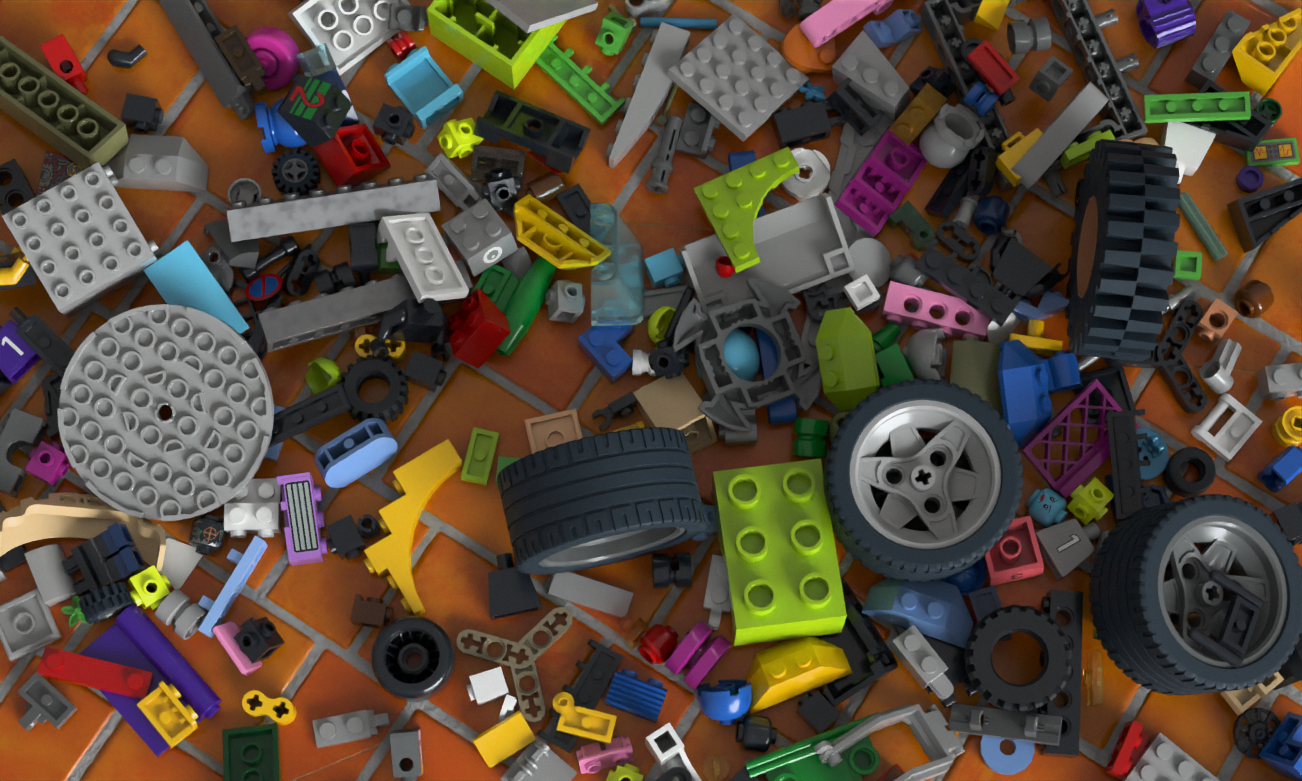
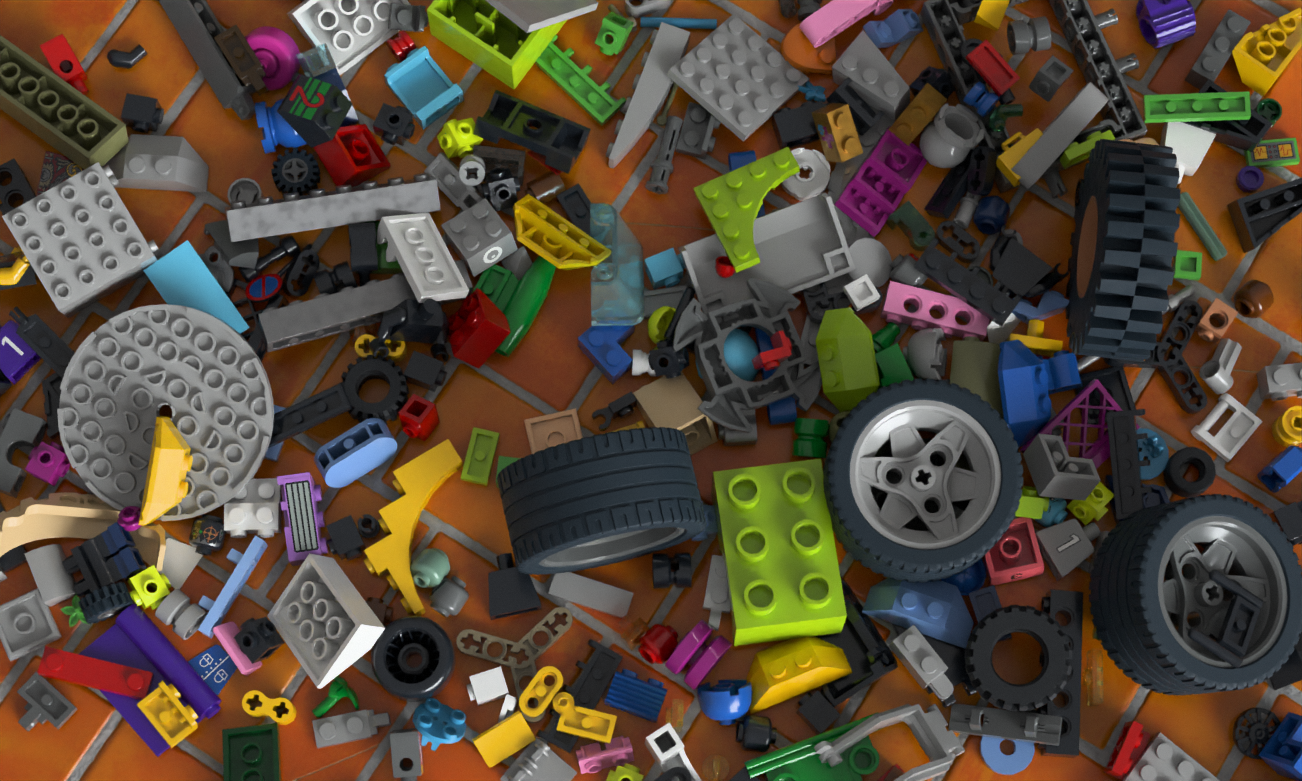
(129, 518): none -> magenta plate
(166, 471): none -> yellow wedge
(214, 667): none -> blue sticker
(323, 374): lime hair -> none
(324, 619): none -> white slope
(337, 690): none -> green plant
(419, 418): none -> red brick
(430, 568): none -> sand green head
(439, 723): none -> dark azure plate
(449, 596): none -> dark grey head
(472, 164): none -> light grey wheel
(541, 692): none -> yellow plate
(565, 301): light grey brick -> none
(675, 714): none -> clear yellow plate
(772, 358): none -> red bracket
(837, 132): none -> pearl gold brick
(1002, 112): none -> clear green arm
(1032, 504): none -> lime brick
(1056, 472): none -> light grey brick
(1242, 699): tan brick -> none

